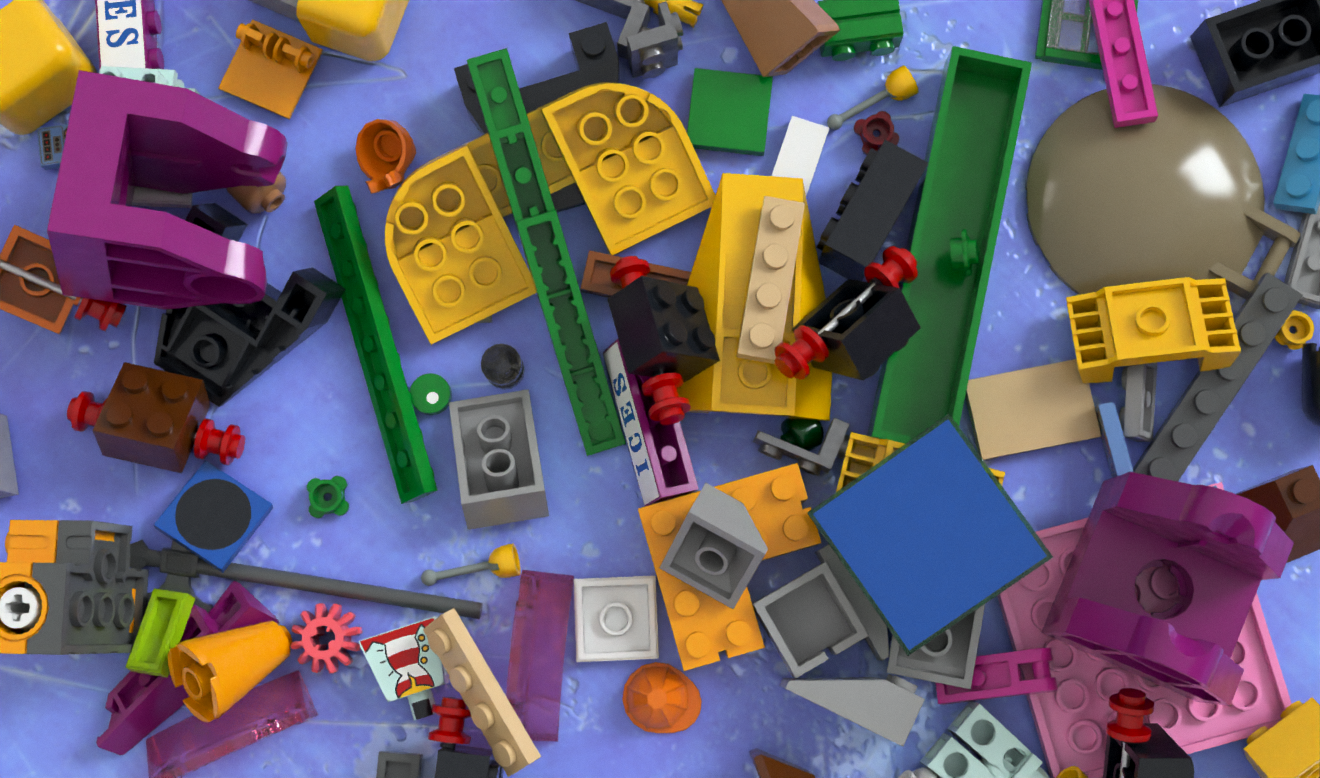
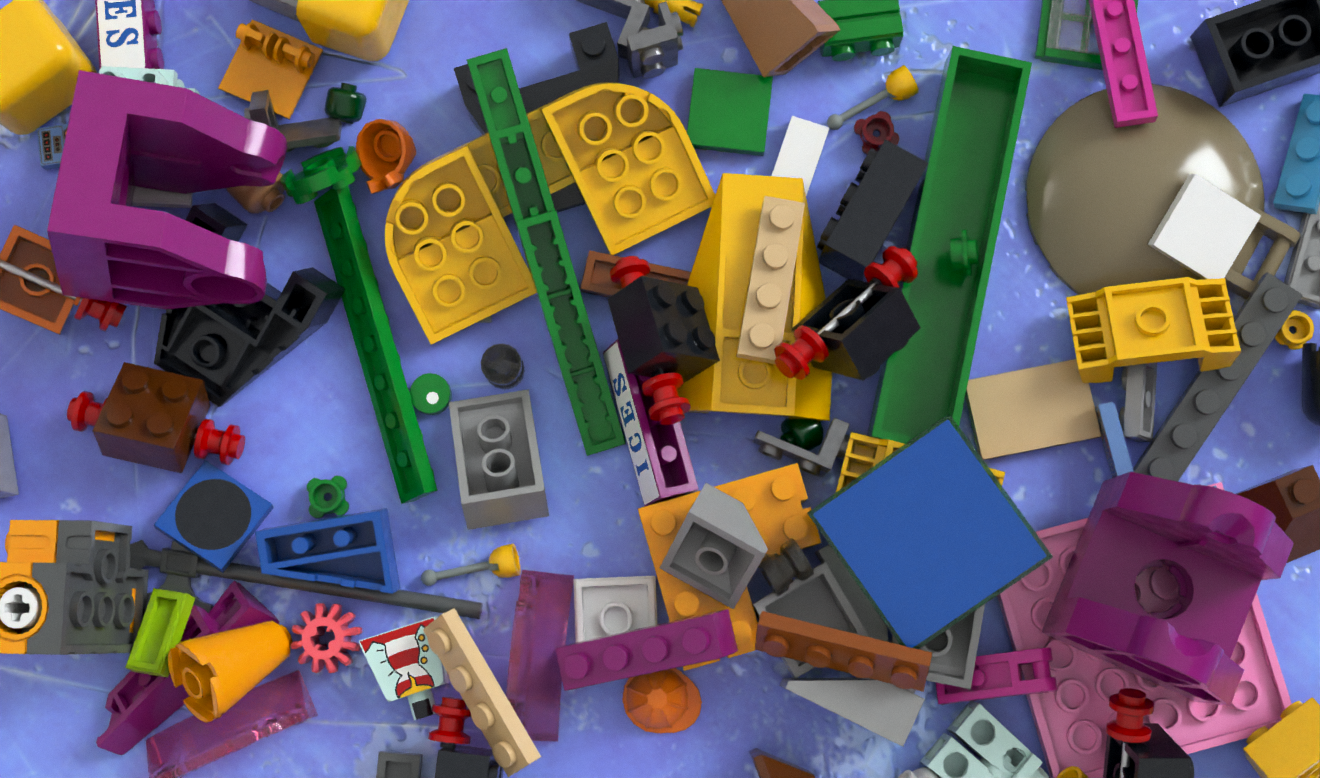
(300, 134): none -> flat silver bracket
(321, 171): none -> green plate
(335, 550): none -> blue wedge
(345, 103): none -> dark green piece
(647, 650): none -> magenta brick
(780, 569): none -> clear smoke wheel
(842, 651): none -> dark orange plate
(1204, 229): none -> white tile

